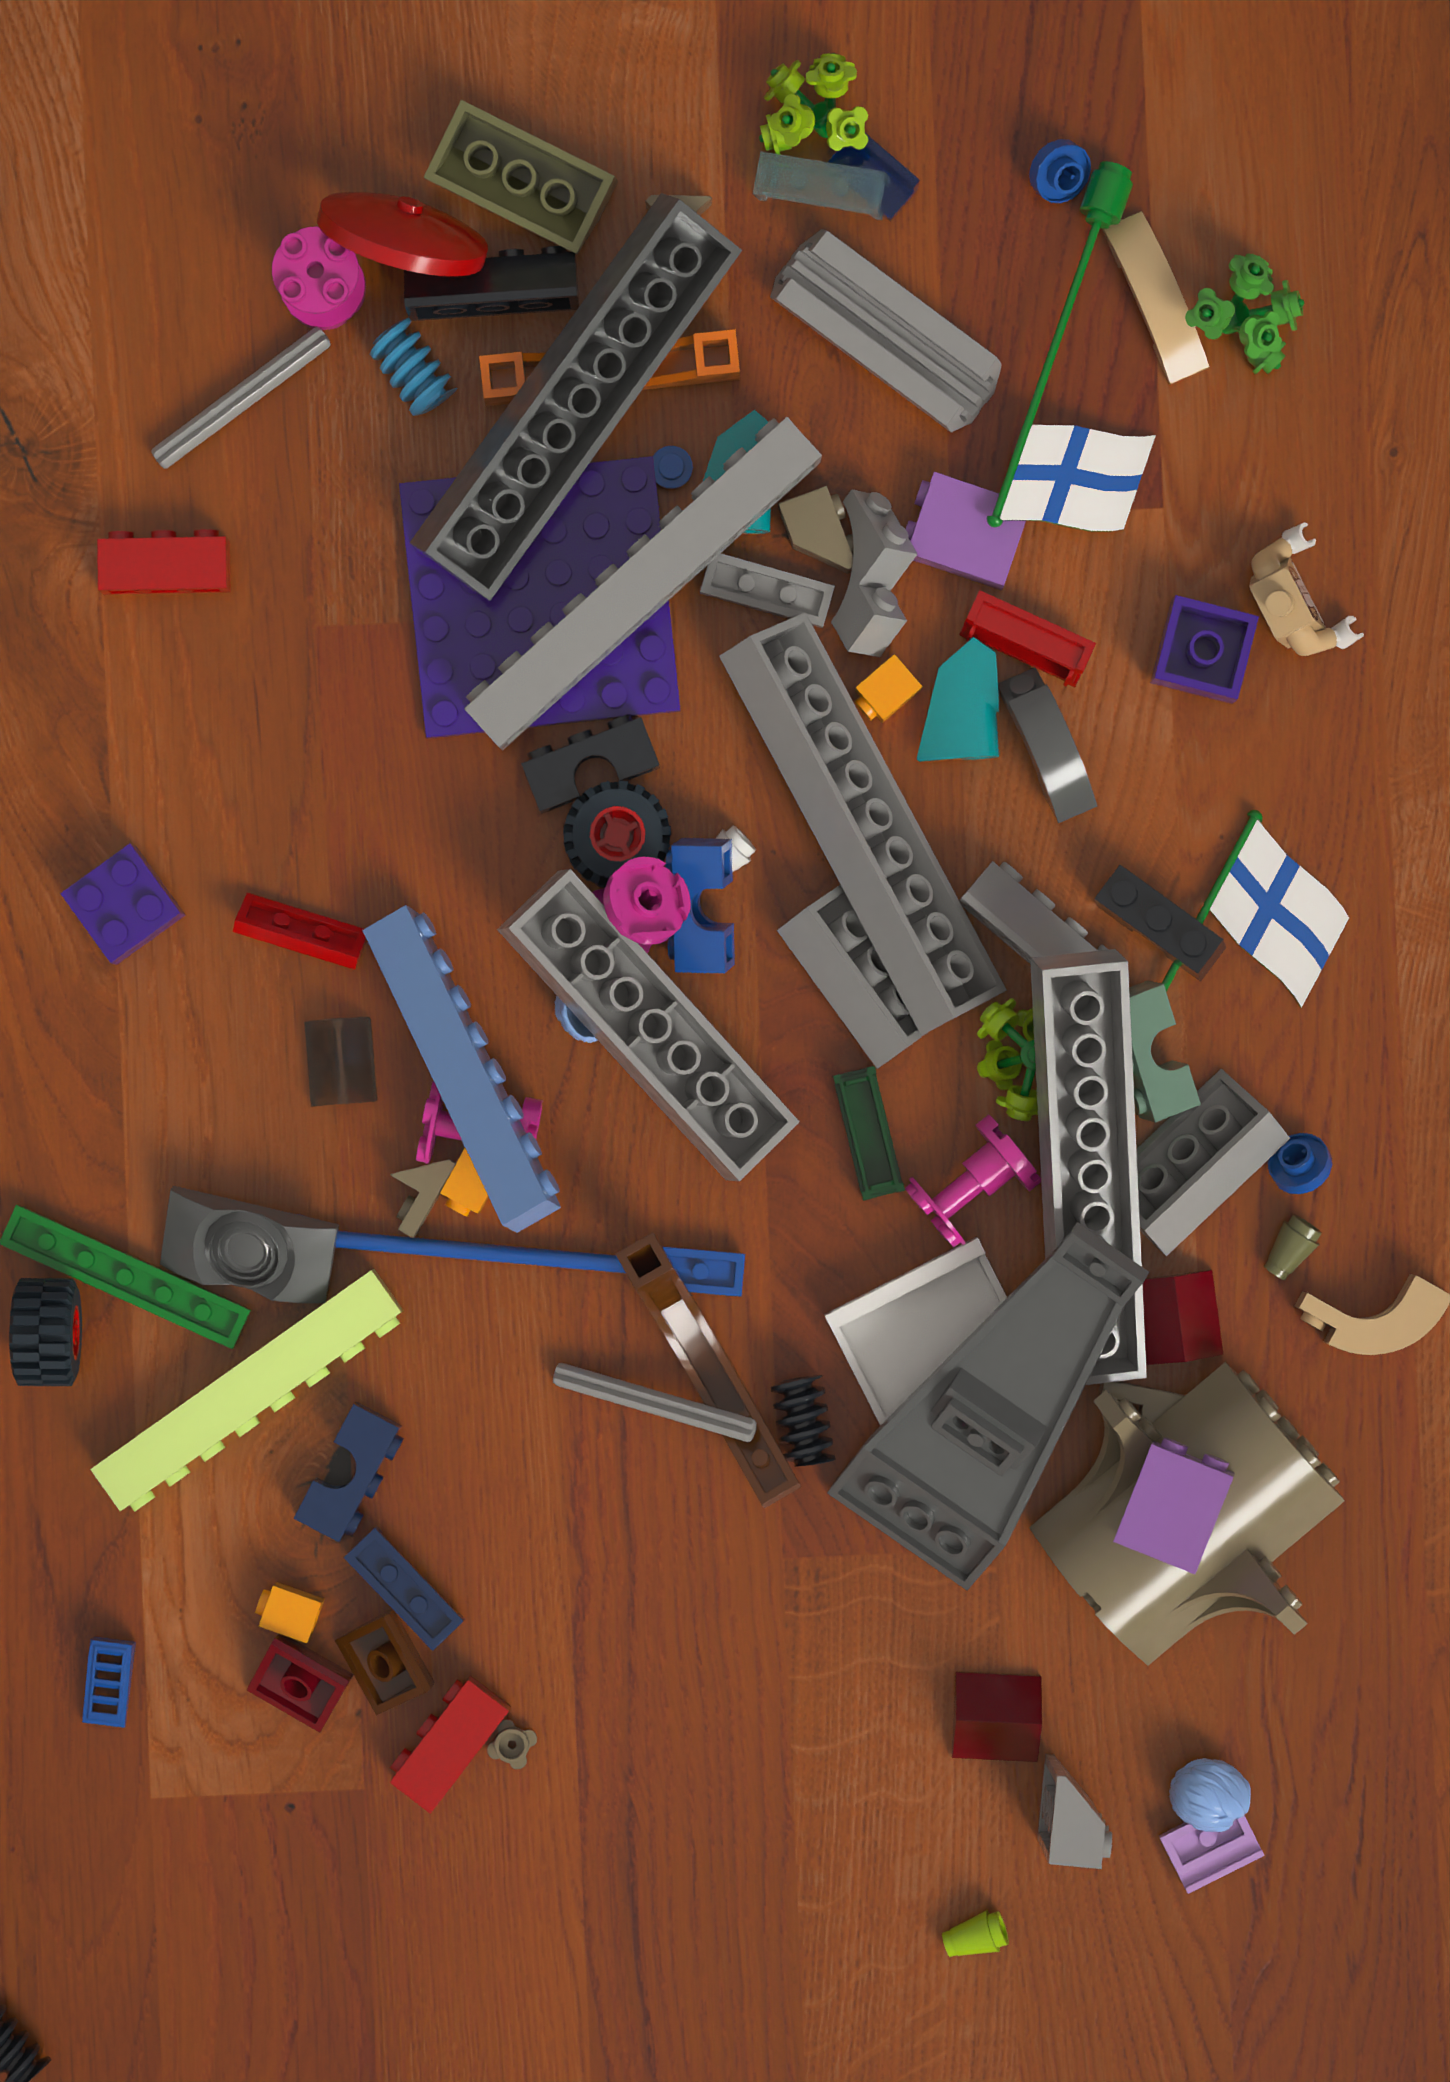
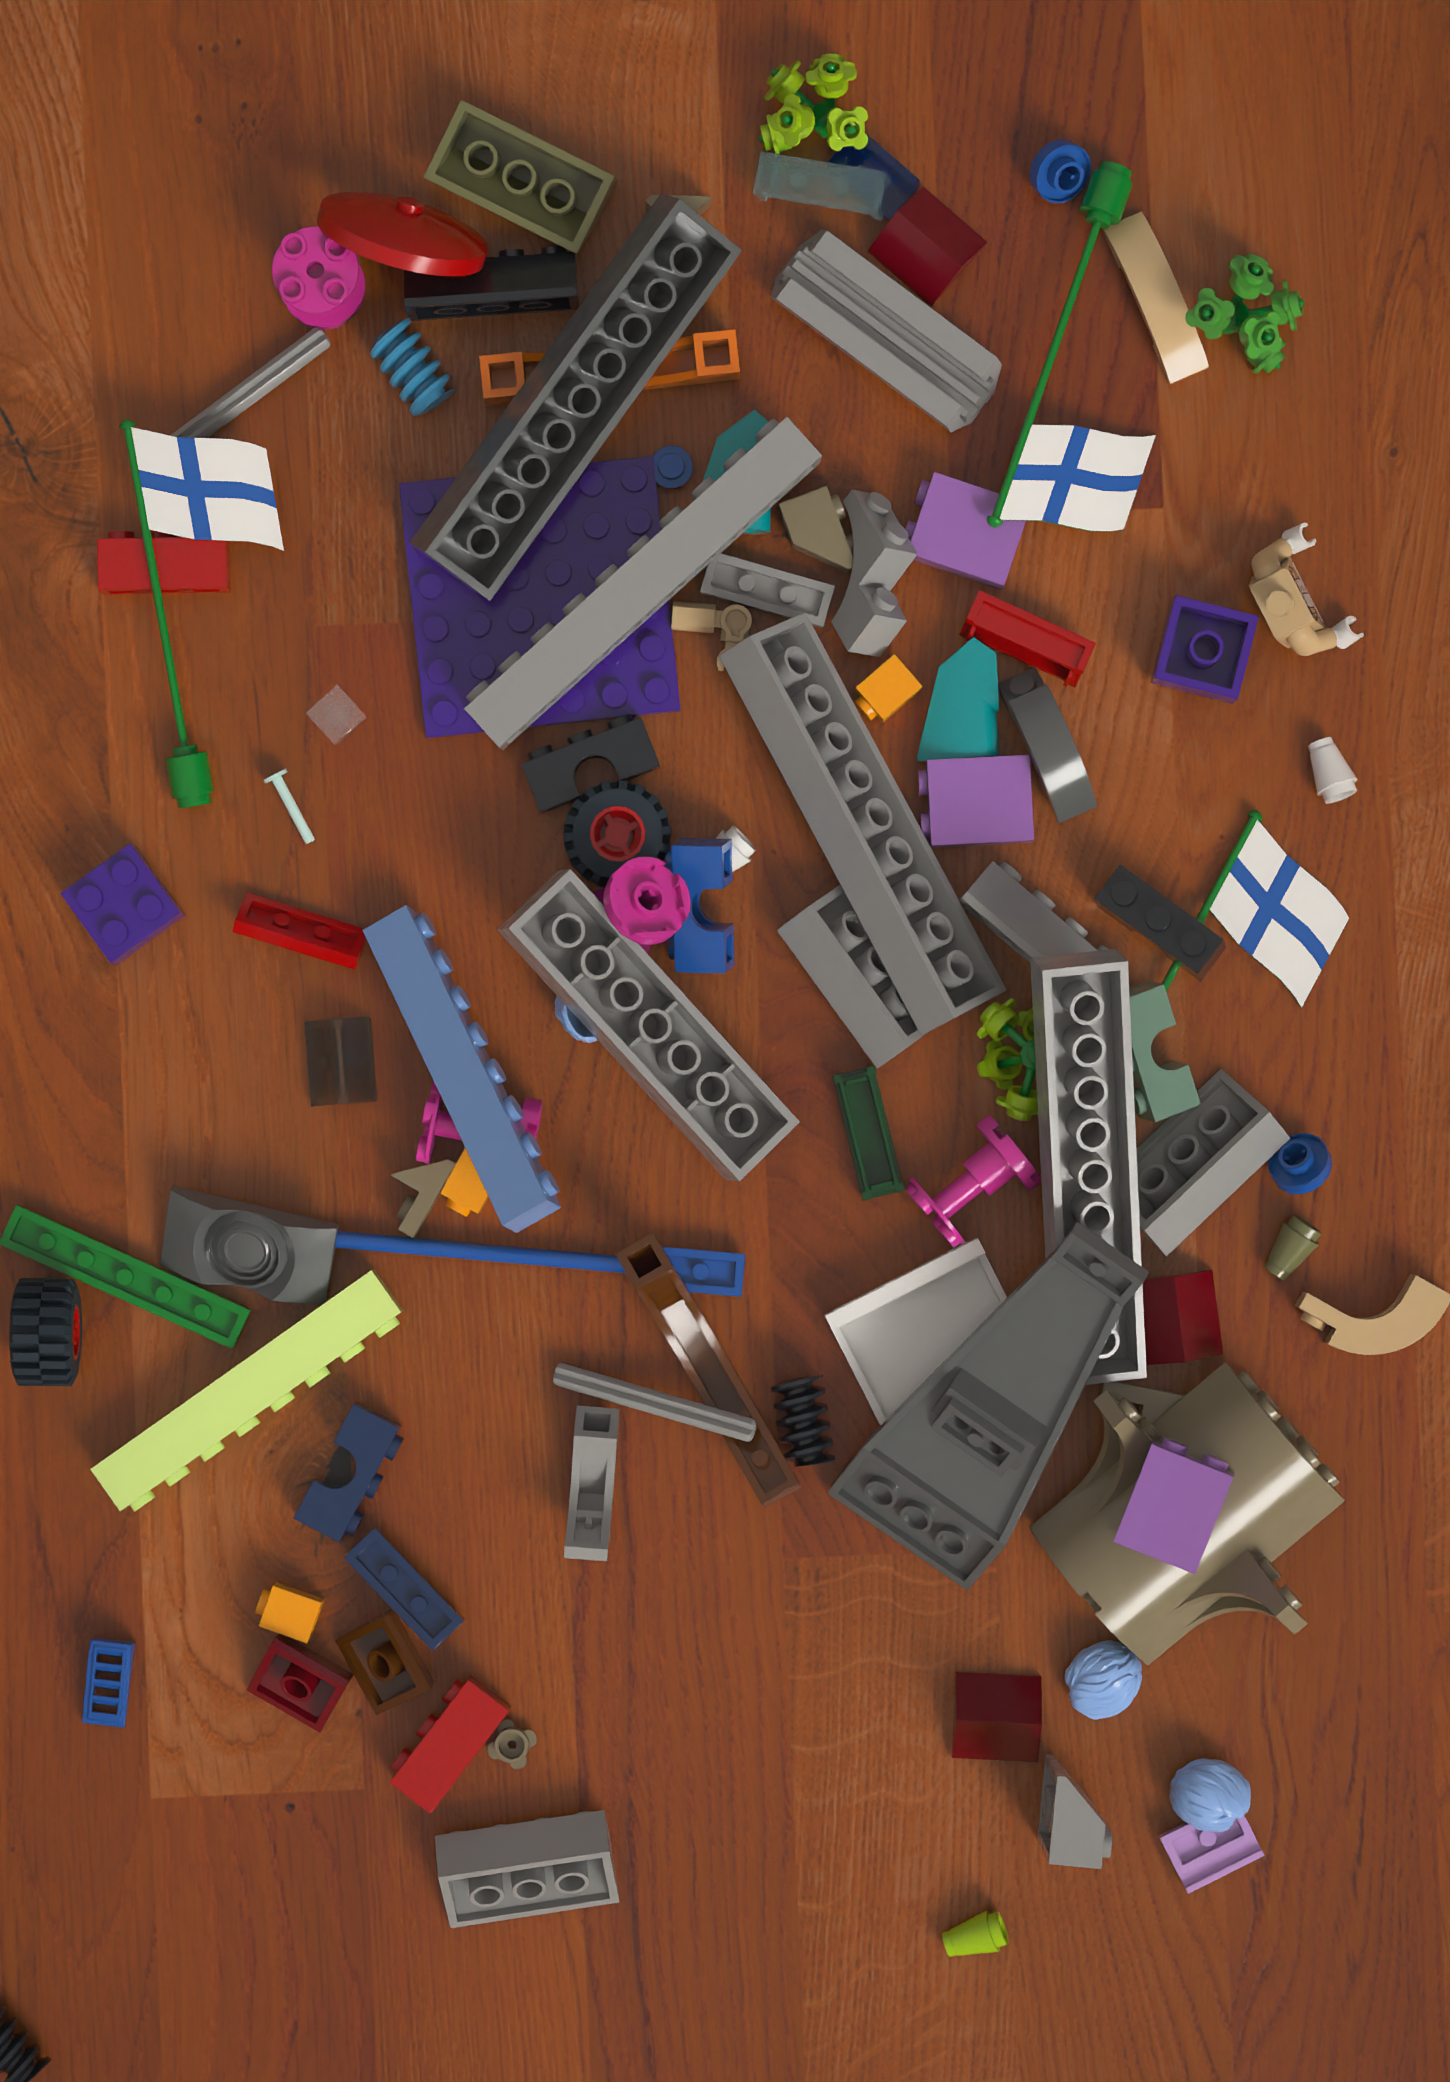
(200, 494): none -> flag
(291, 805): none -> light aqua pin
(336, 715): none -> clear plate
(526, 1868): none -> light grey slope
(592, 1483): none -> light grey arch
(702, 617): none -> tan bar
(926, 246): none -> dark red slope
(977, 801): none -> medium lavender brick
(1103, 1679): none -> light blue hair
(1331, 772): none -> white cone

